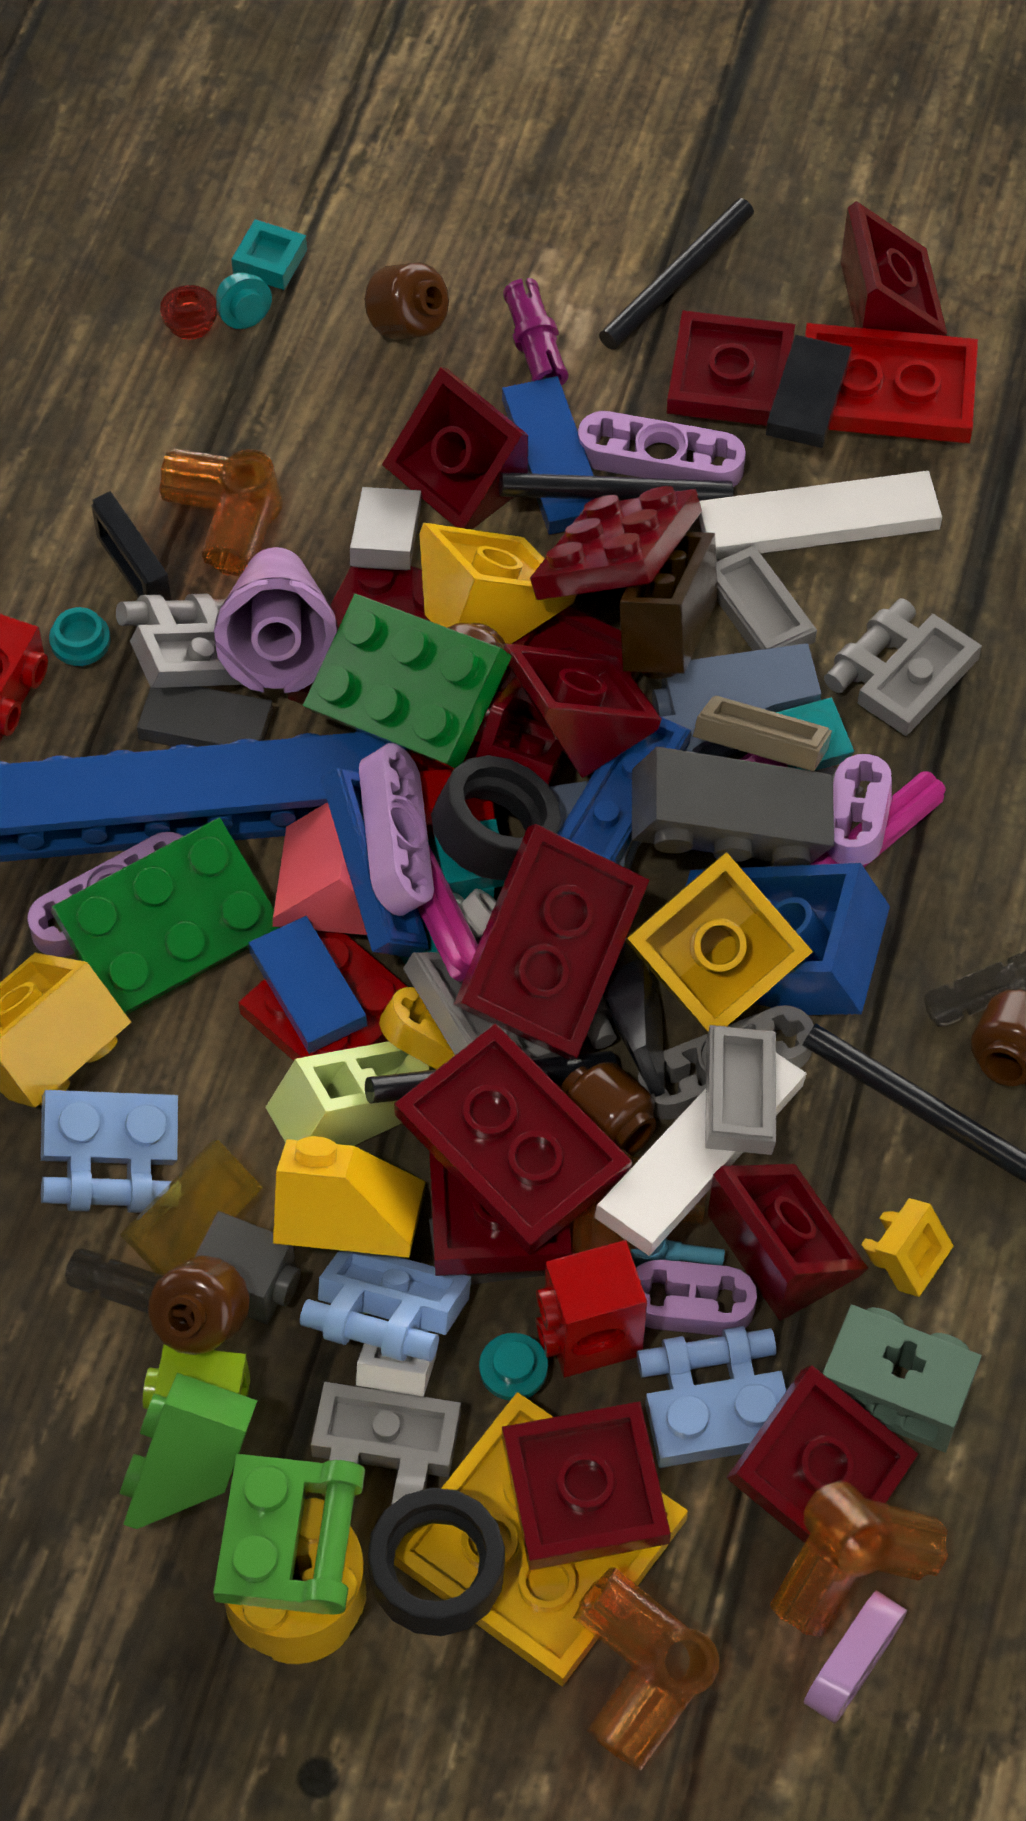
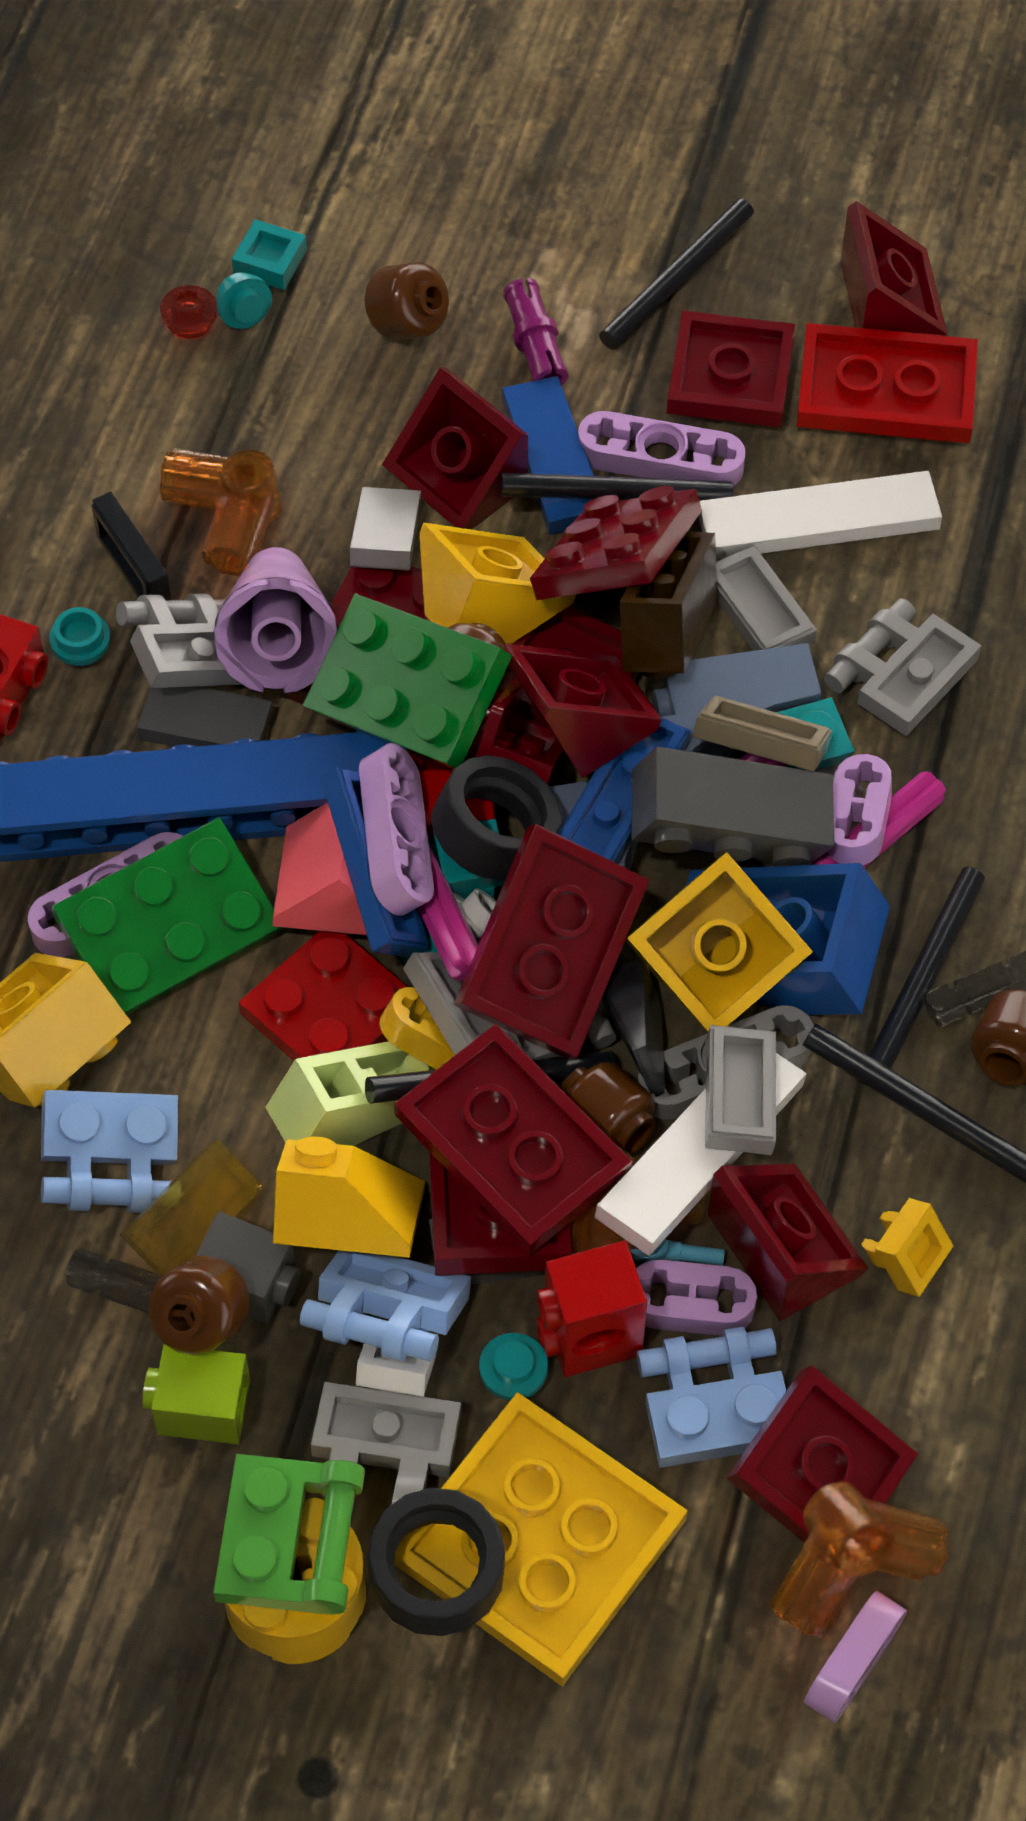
(190, 1452): bright green slope -> none
(307, 984): blue tile -> none
(585, 1485): dark red plate -> none
(647, 1698): clear orange piece -> none
(808, 391): black tile -> none
(927, 966): none -> black bar
(931, 1394): sand green brick -> none

